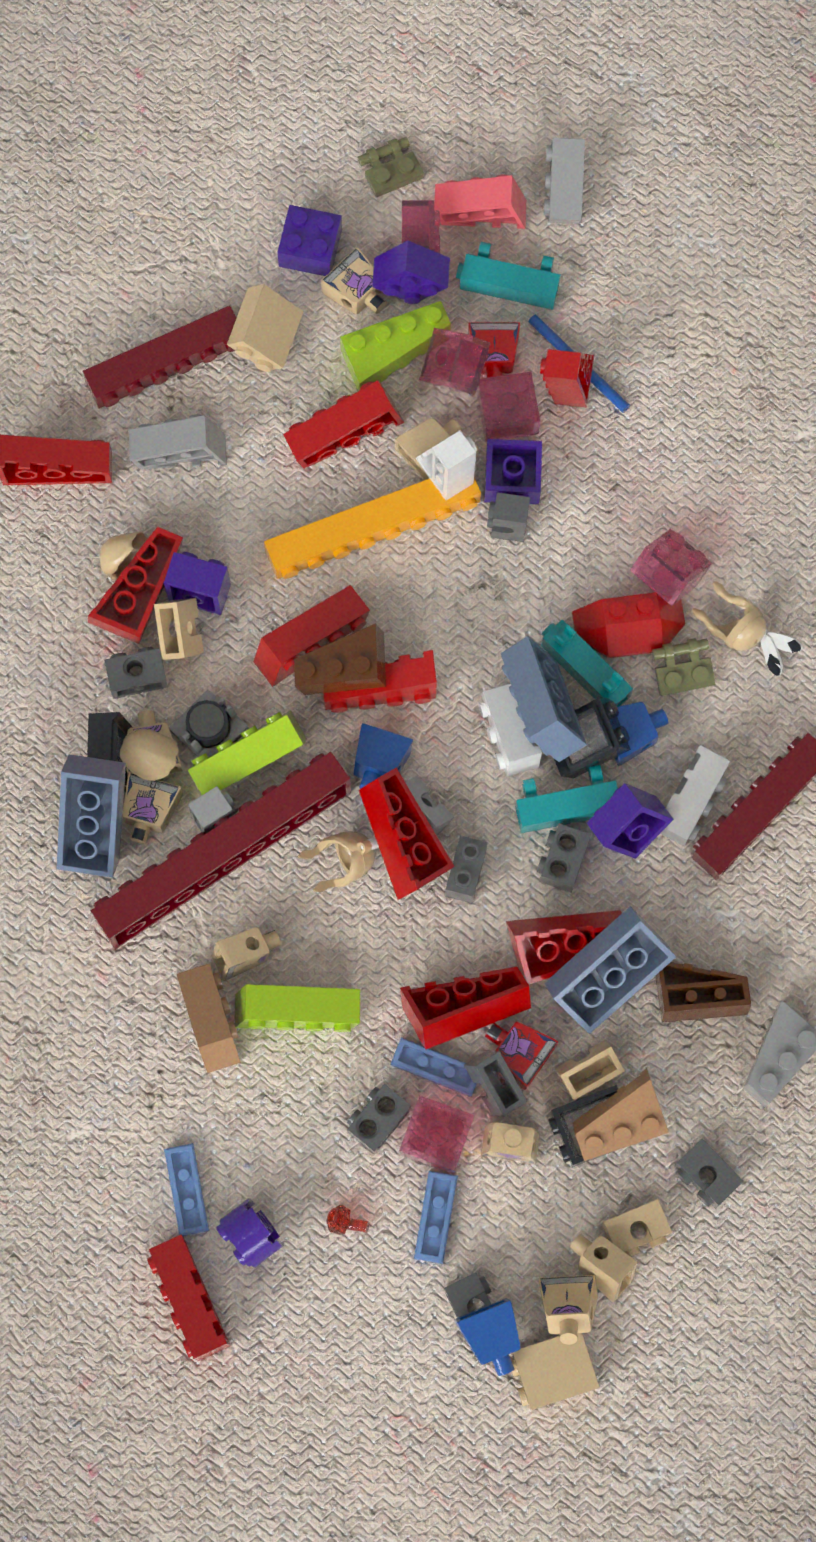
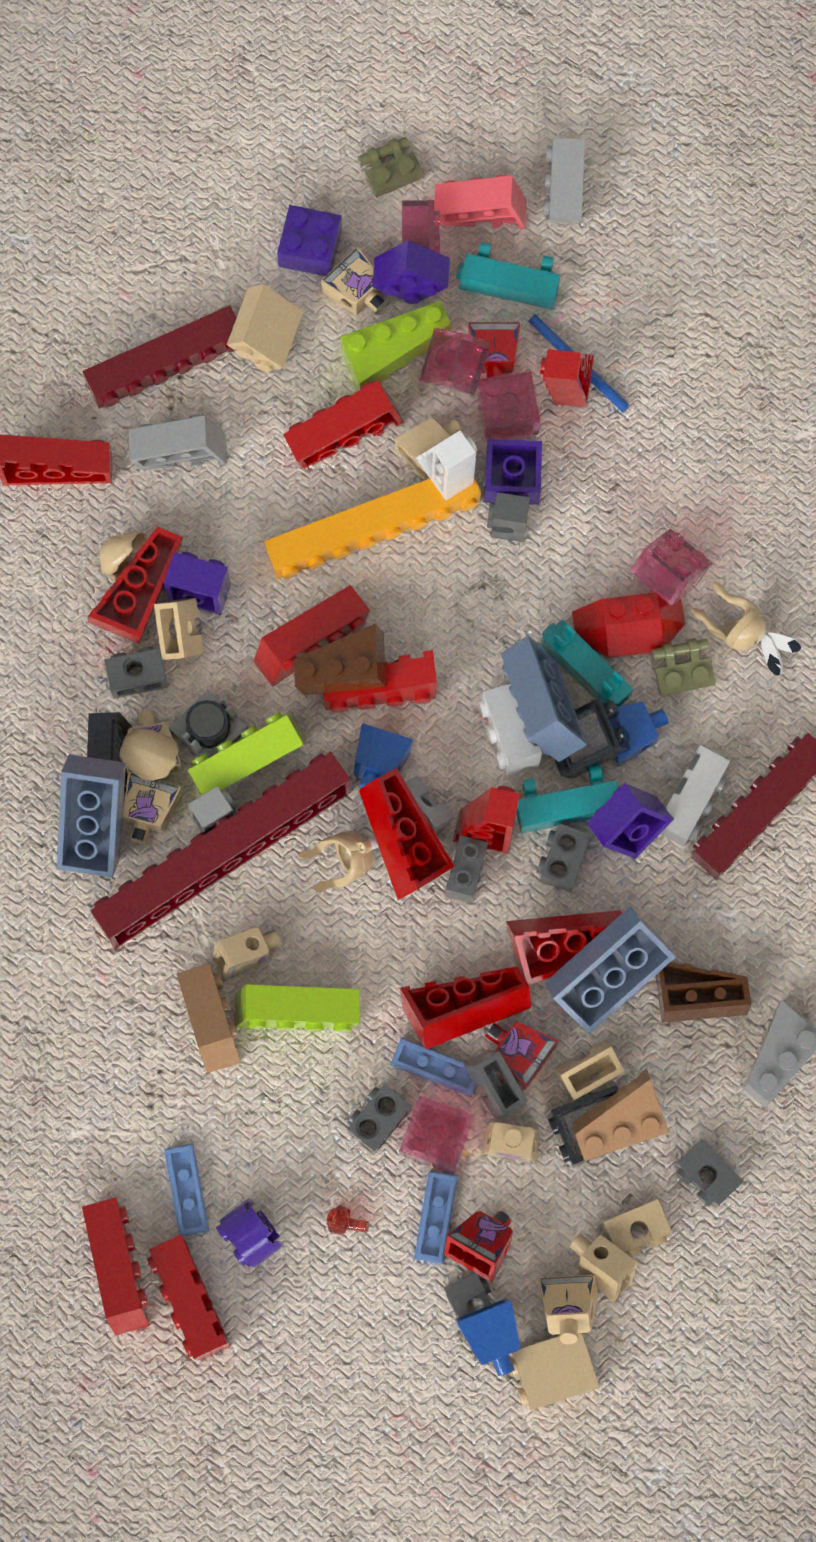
(115, 1267): none -> red wedge
(481, 1243): none -> red torso
(489, 818): none -> red wedge

